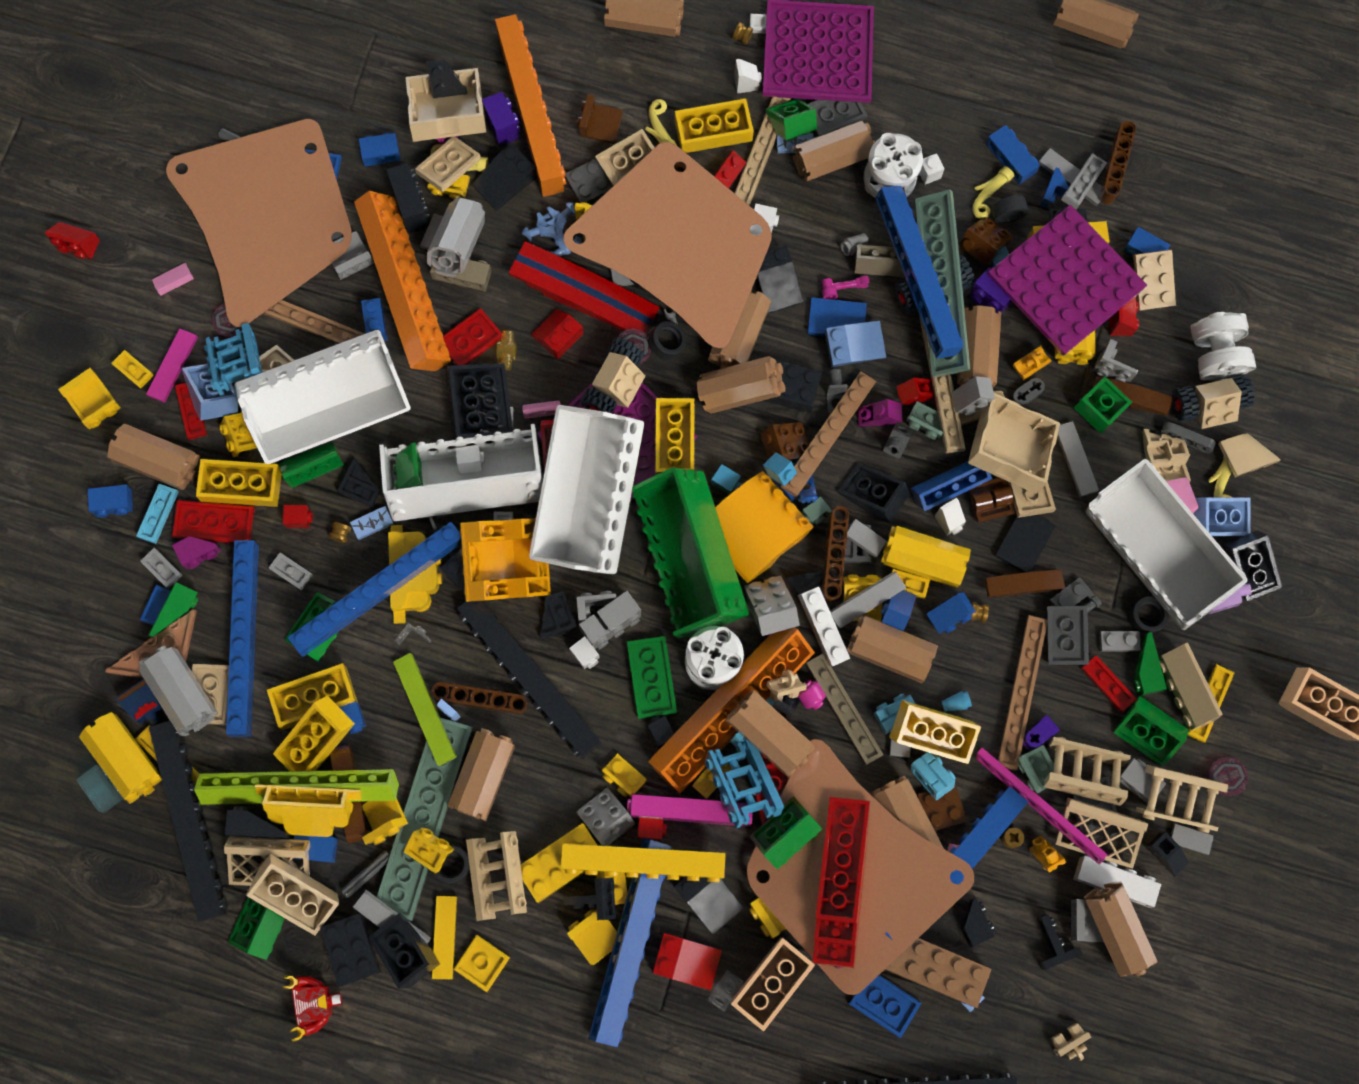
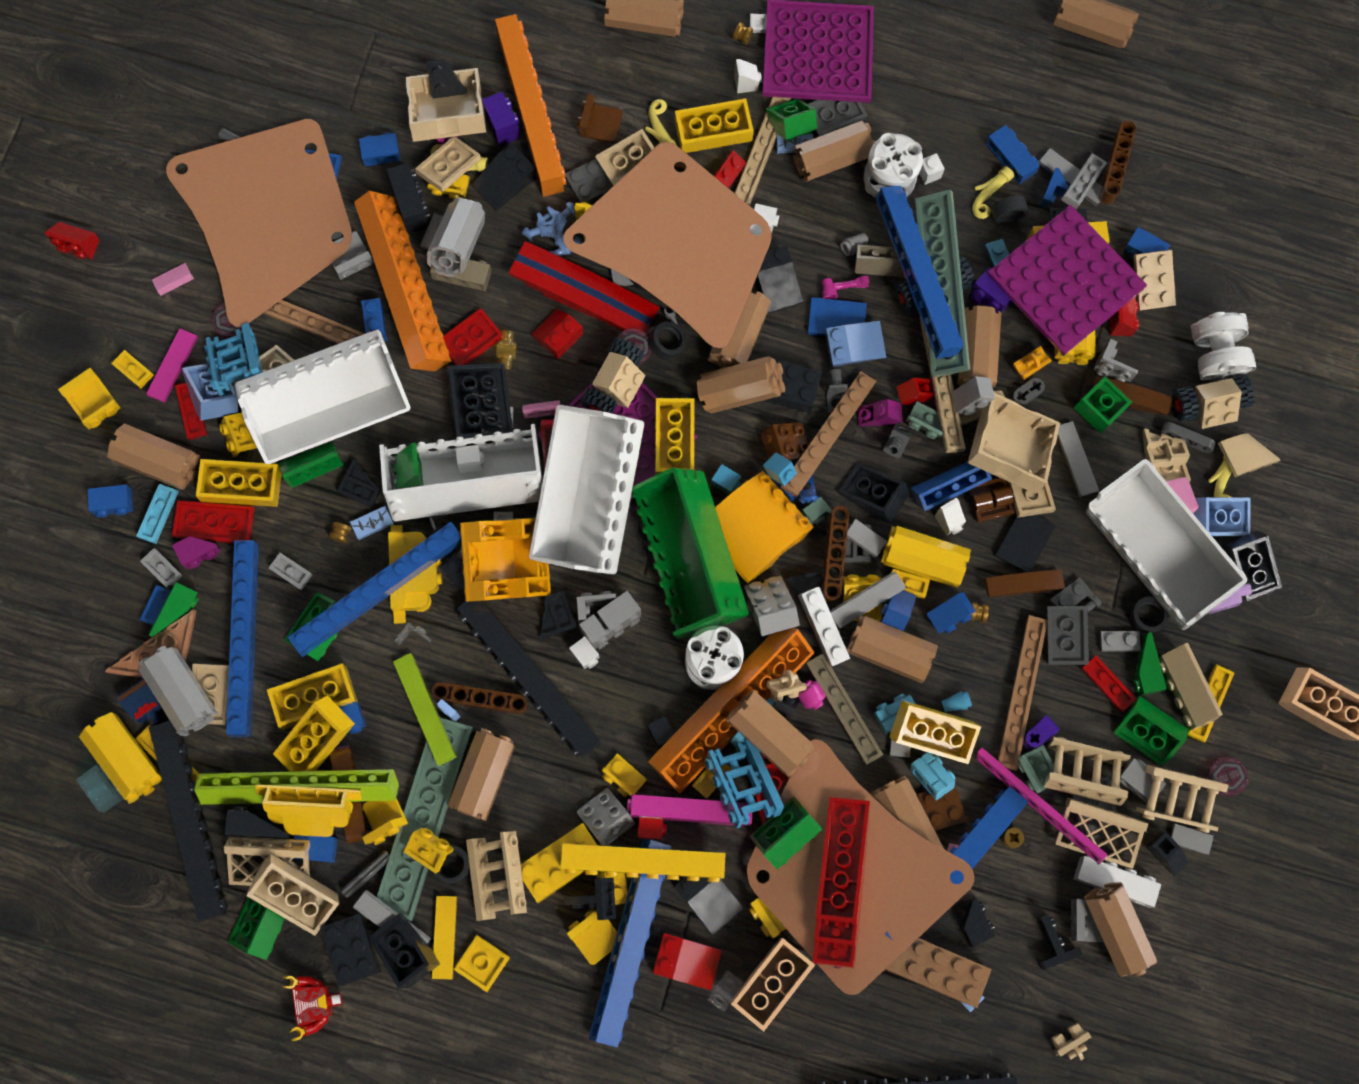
(297, 516): red brick -> none
(651, 677): green plate -> none
(886, 1005): blue tile -> none
(985, 240): reddish brown bracket -> none
(1046, 854): light orange hips -> none

